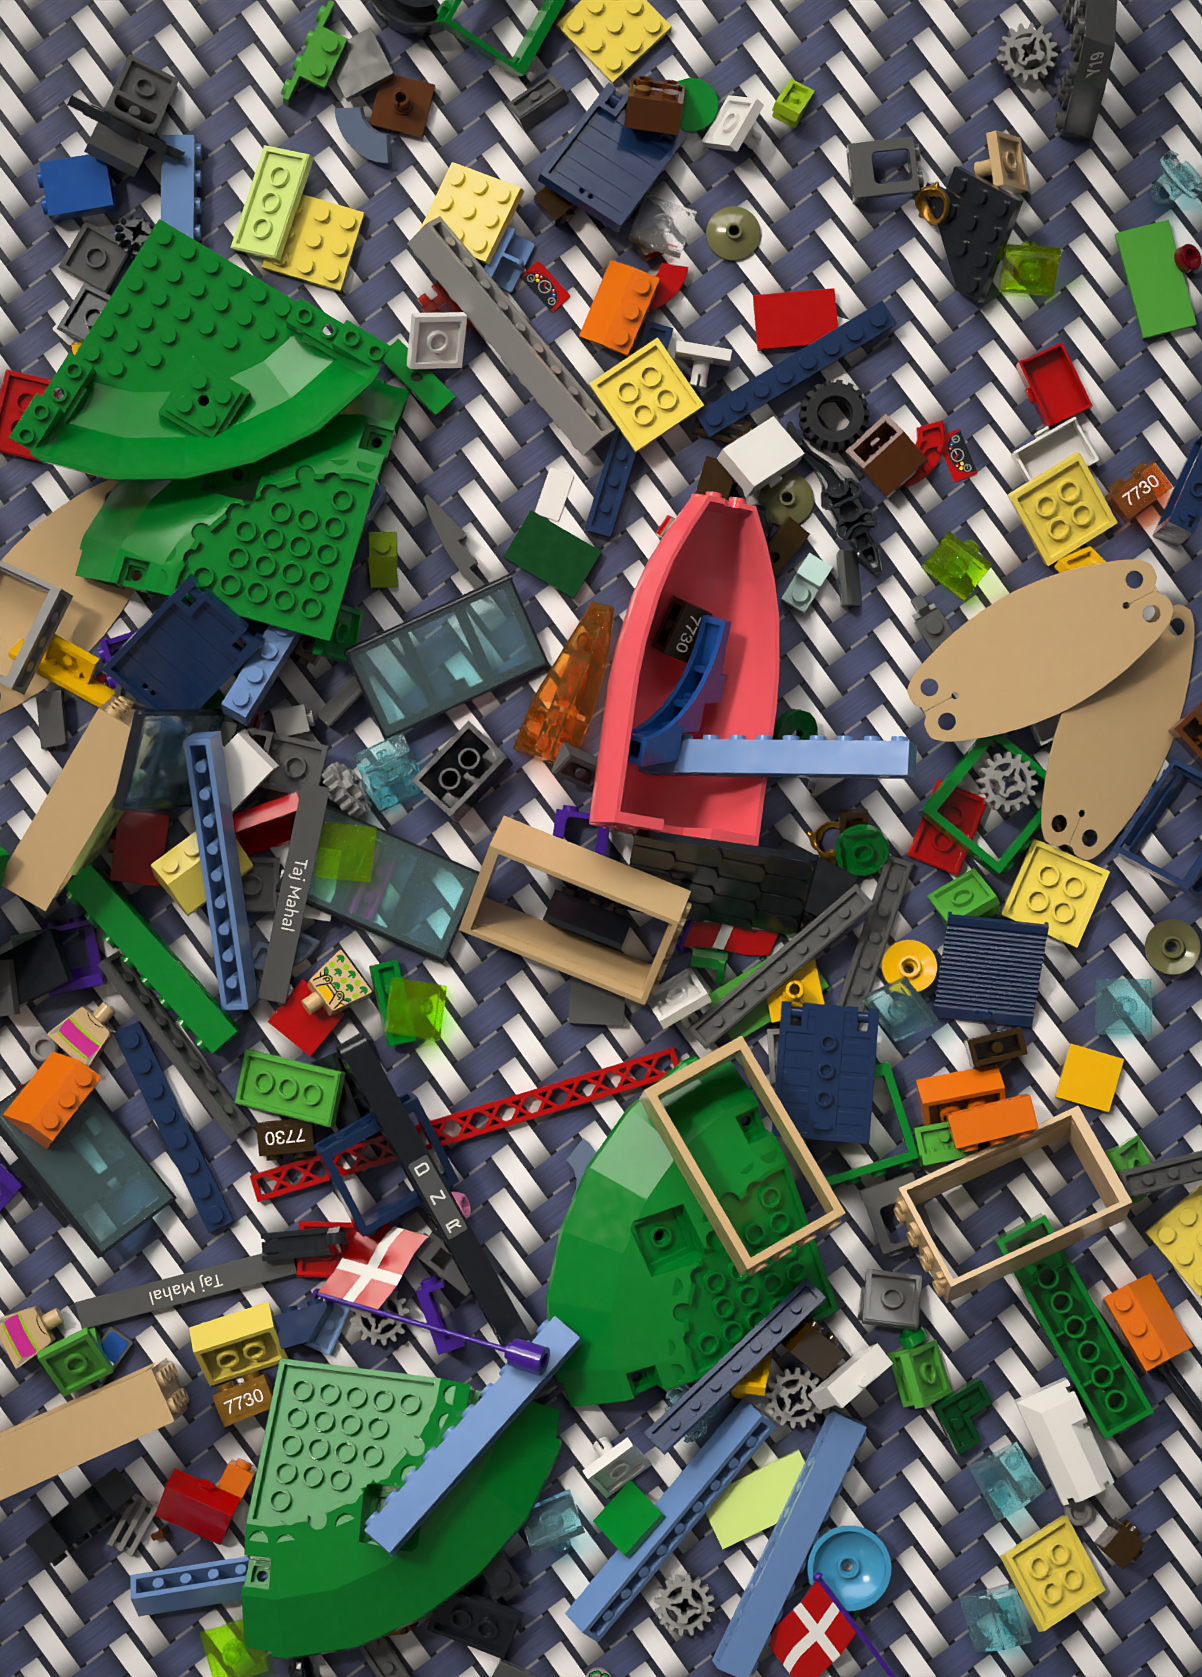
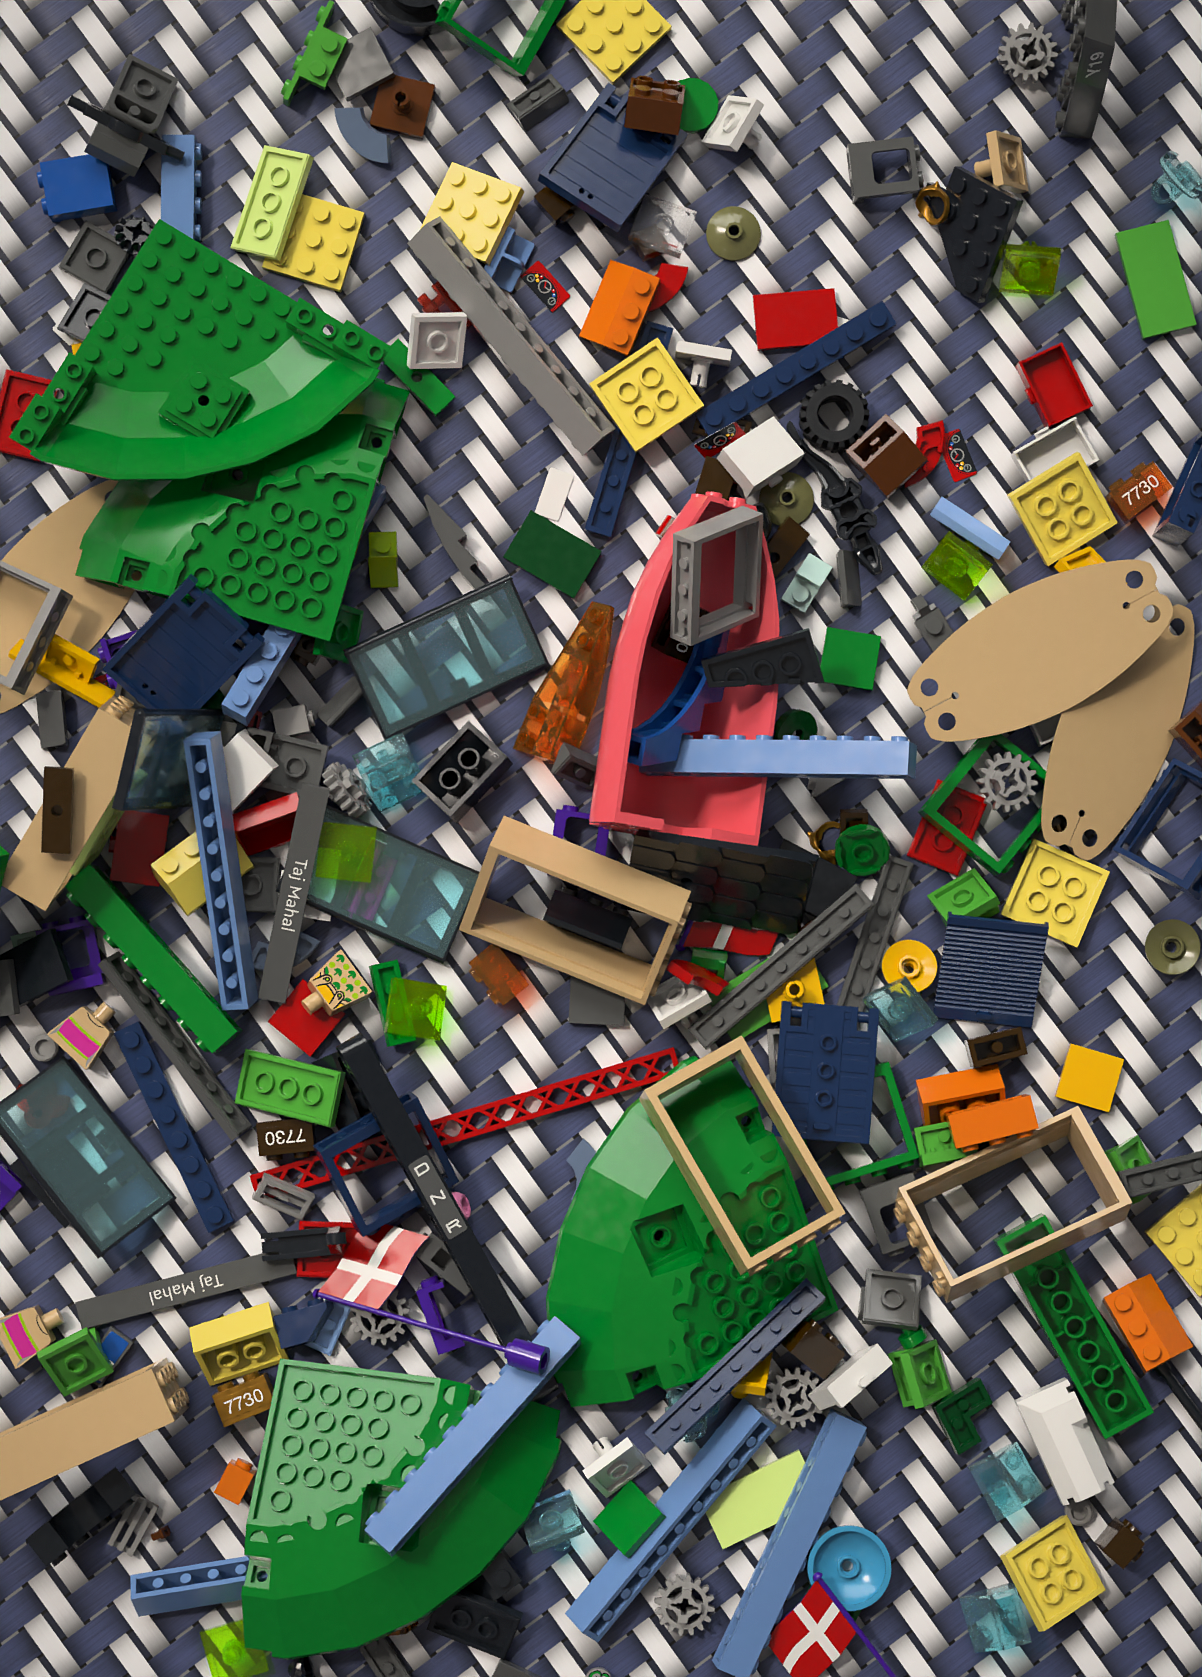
(52, 1097): orange slope -> none
(56, 827): none -> dark brown tile
(197, 1506): red container -> none
(285, 1186): none -> light grey tile
(498, 974): none -> clear orange brick
(686, 575): none -> light grey window
(697, 975): none -> red tile
(716, 442): none -> sticker
(769, 662): none -> black wing
(792, 103): lime slope -> none
(850, 658): none -> green tile
(970, 528): none -> light blue tile
(1123, 1006): clear light blue tile -> none
(1187, 258): dark red tile -> none

